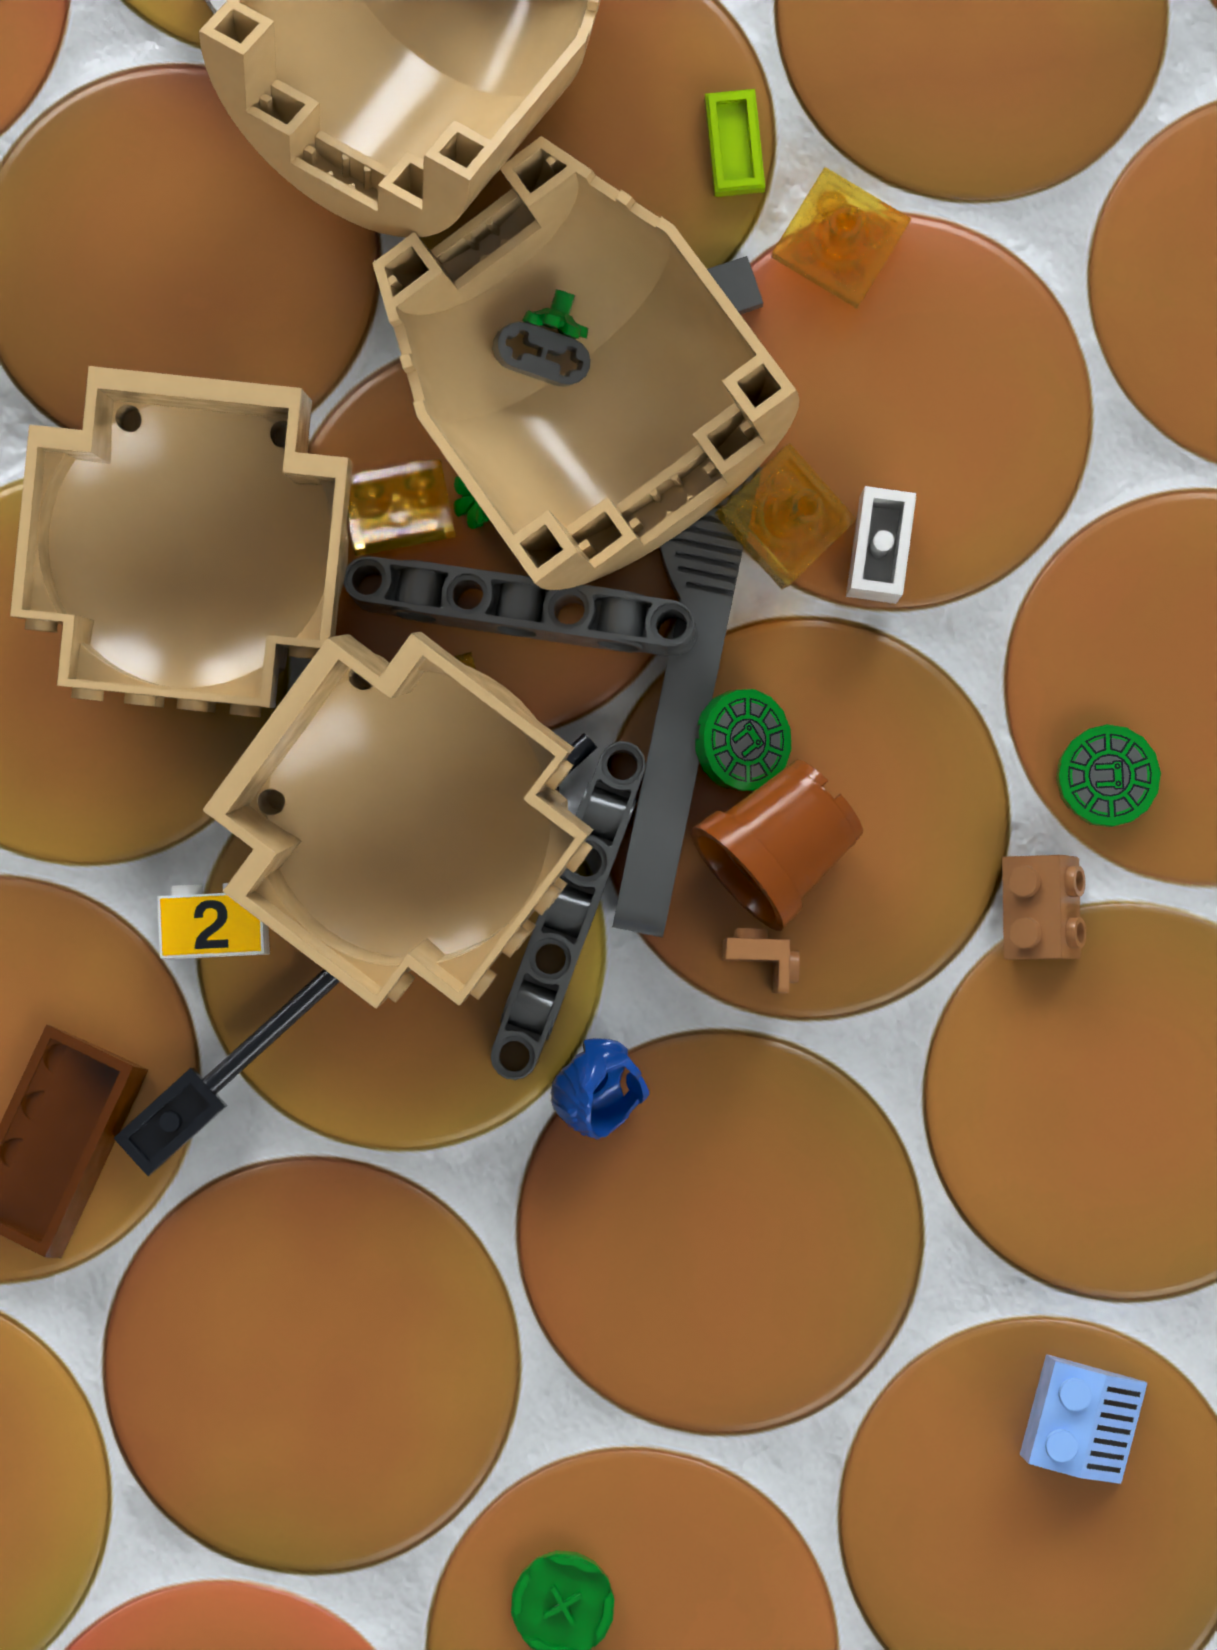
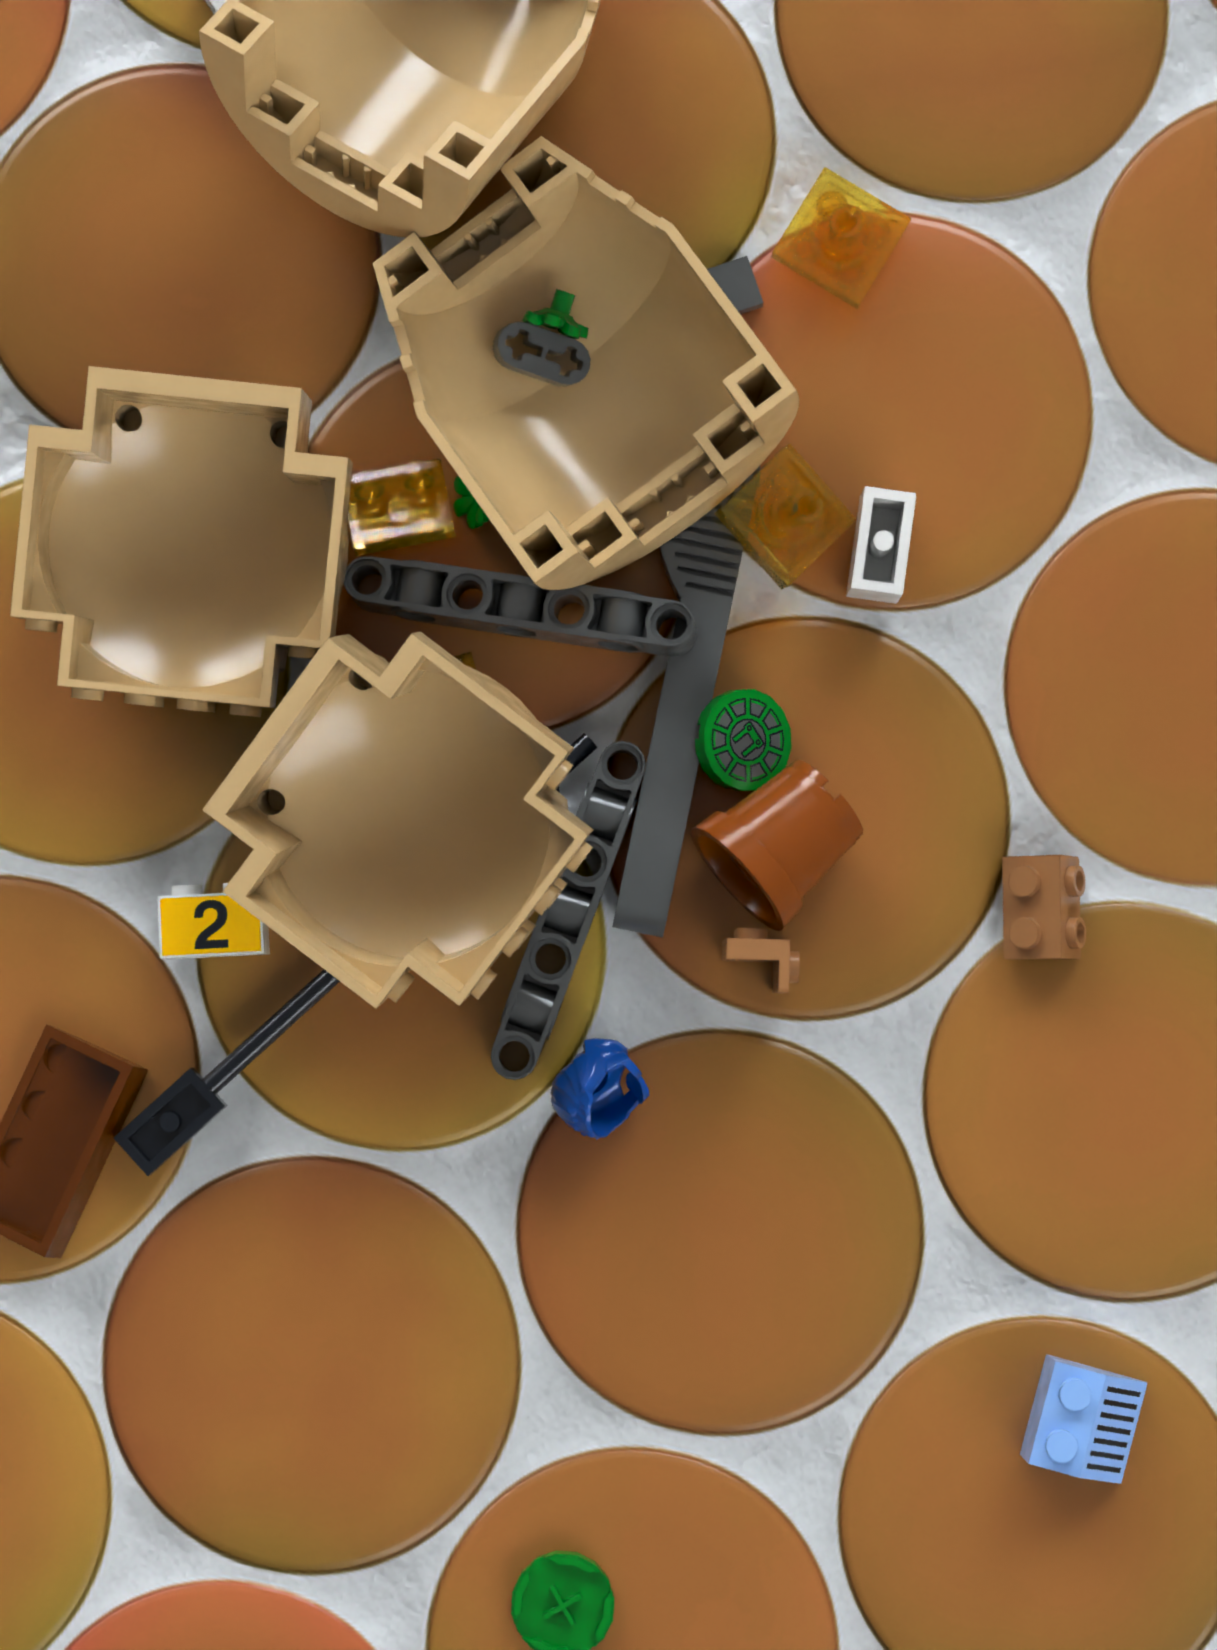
(734, 142): lime tile -> none
(1108, 775): tile -> none

